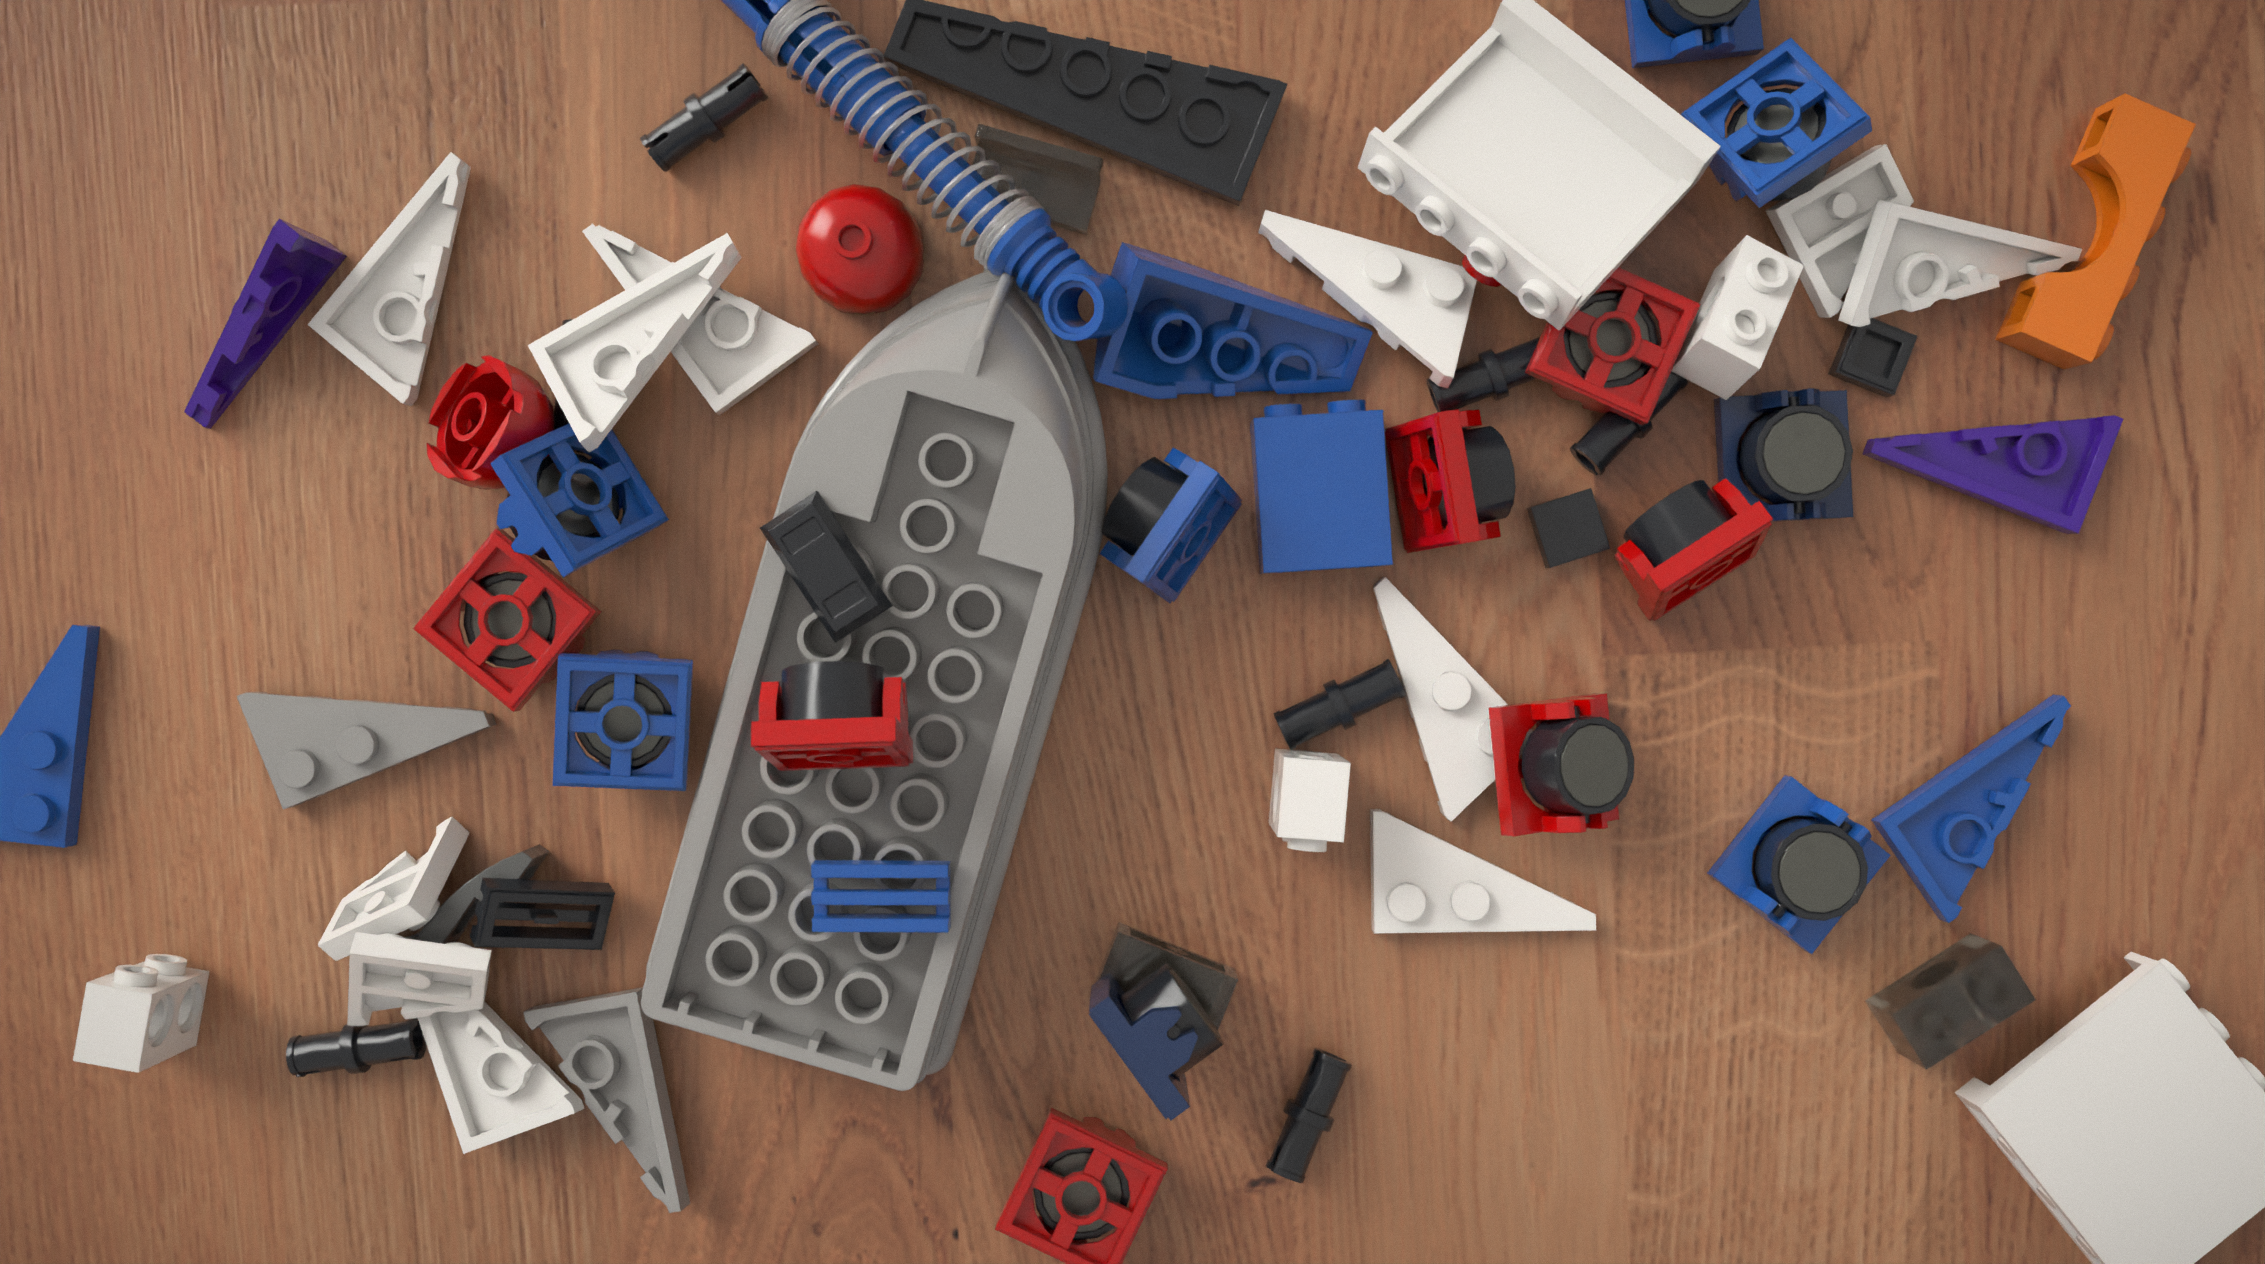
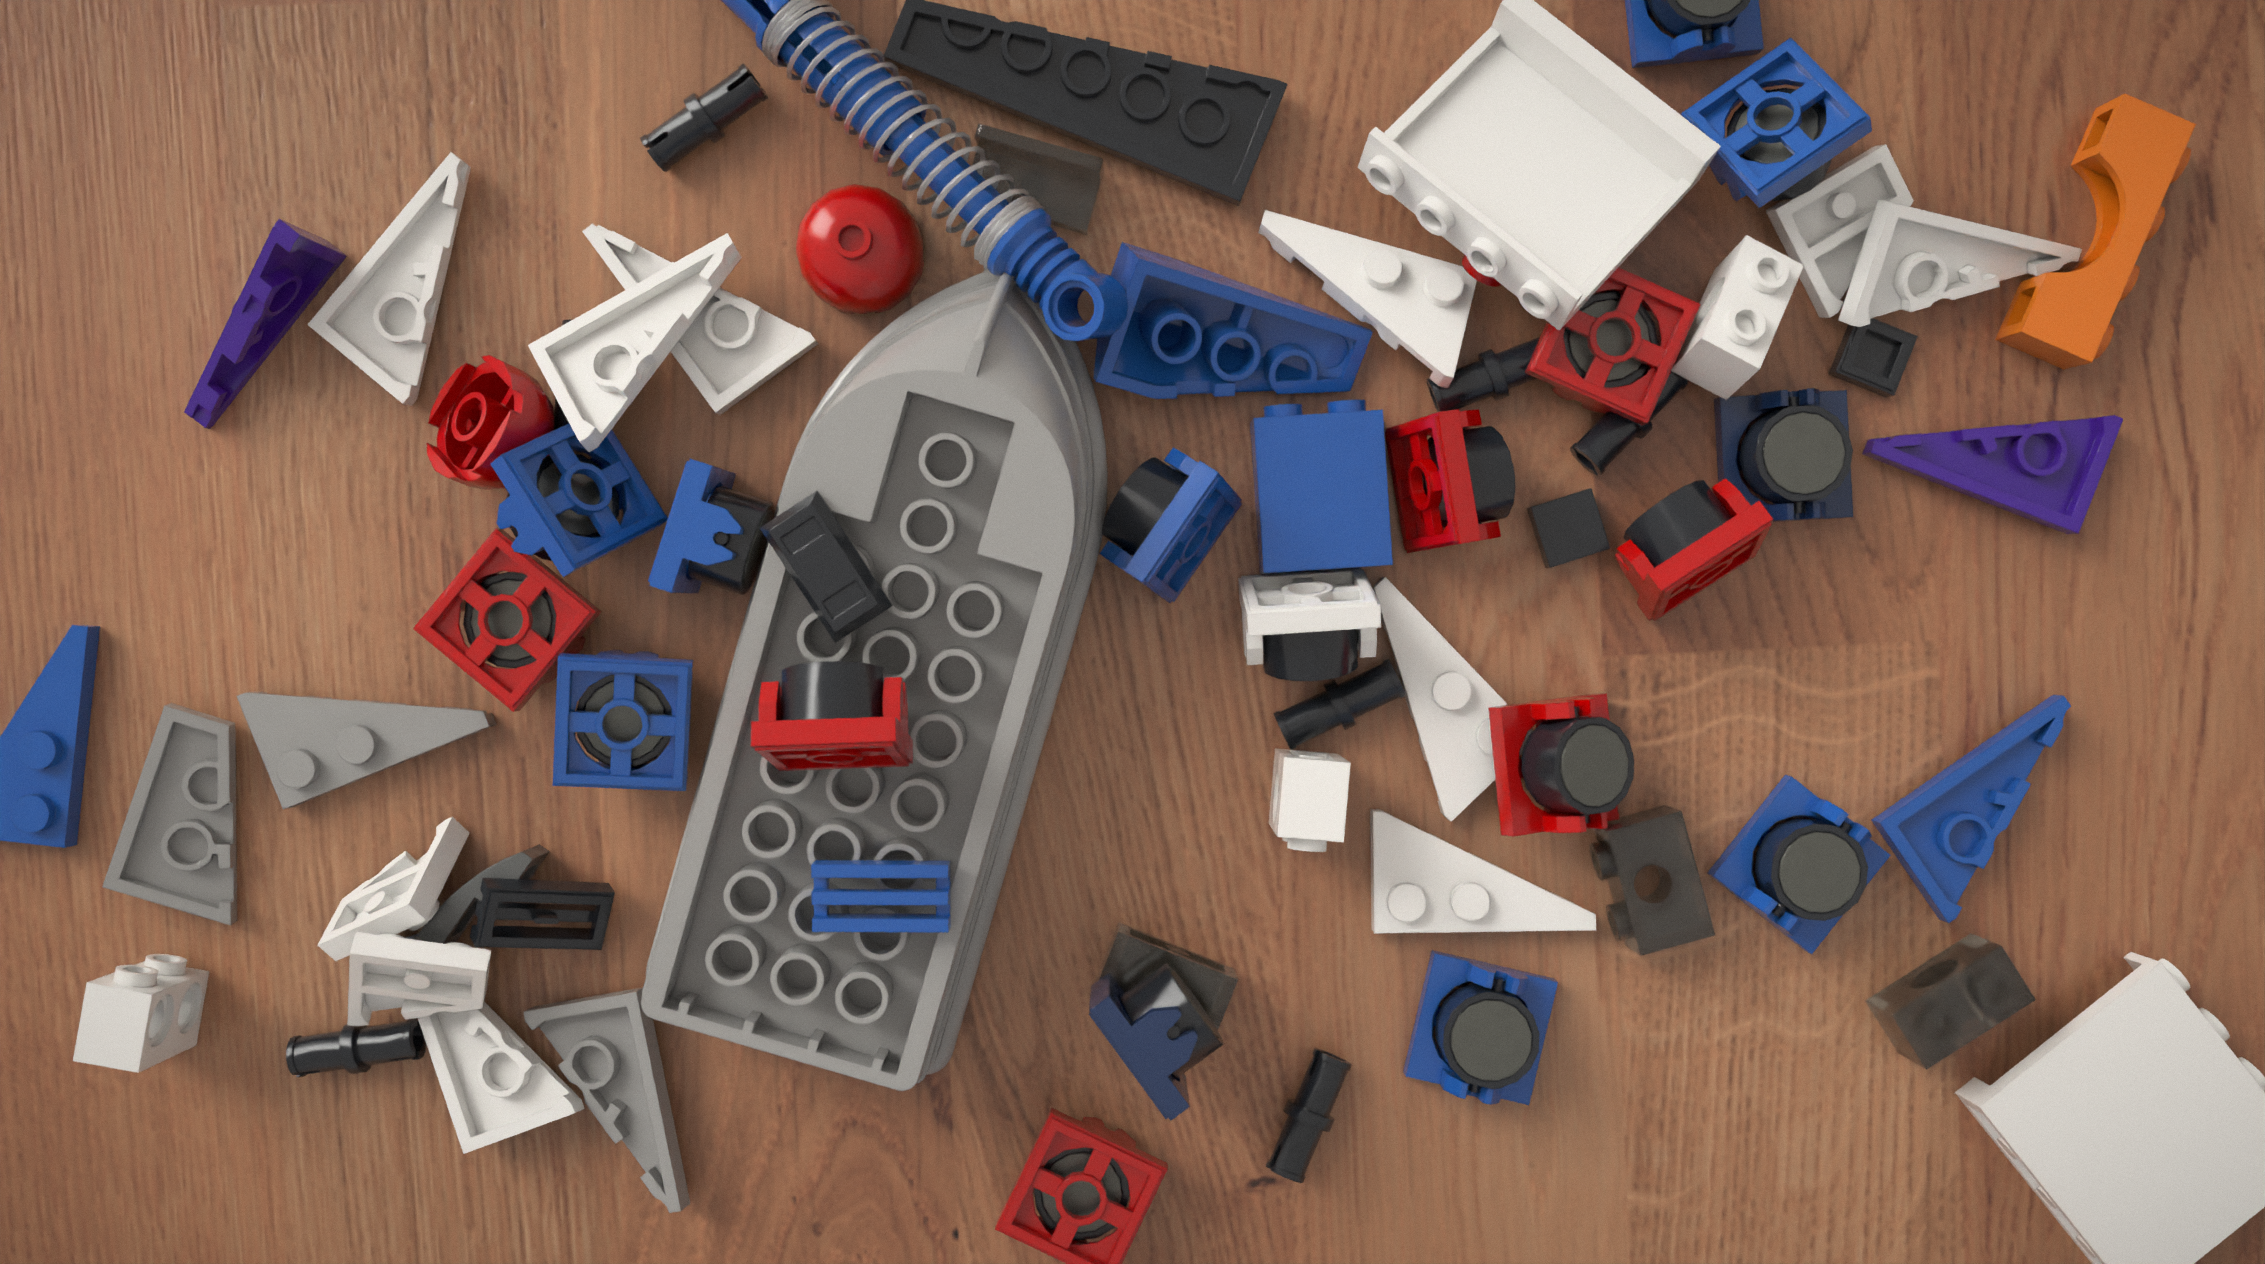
(182, 819): none -> light grey wing
(711, 534): none -> blue piece
(1309, 622): none -> white piece
(1482, 1029): none -> piece
(1678, 907): none -> clear smoke brick

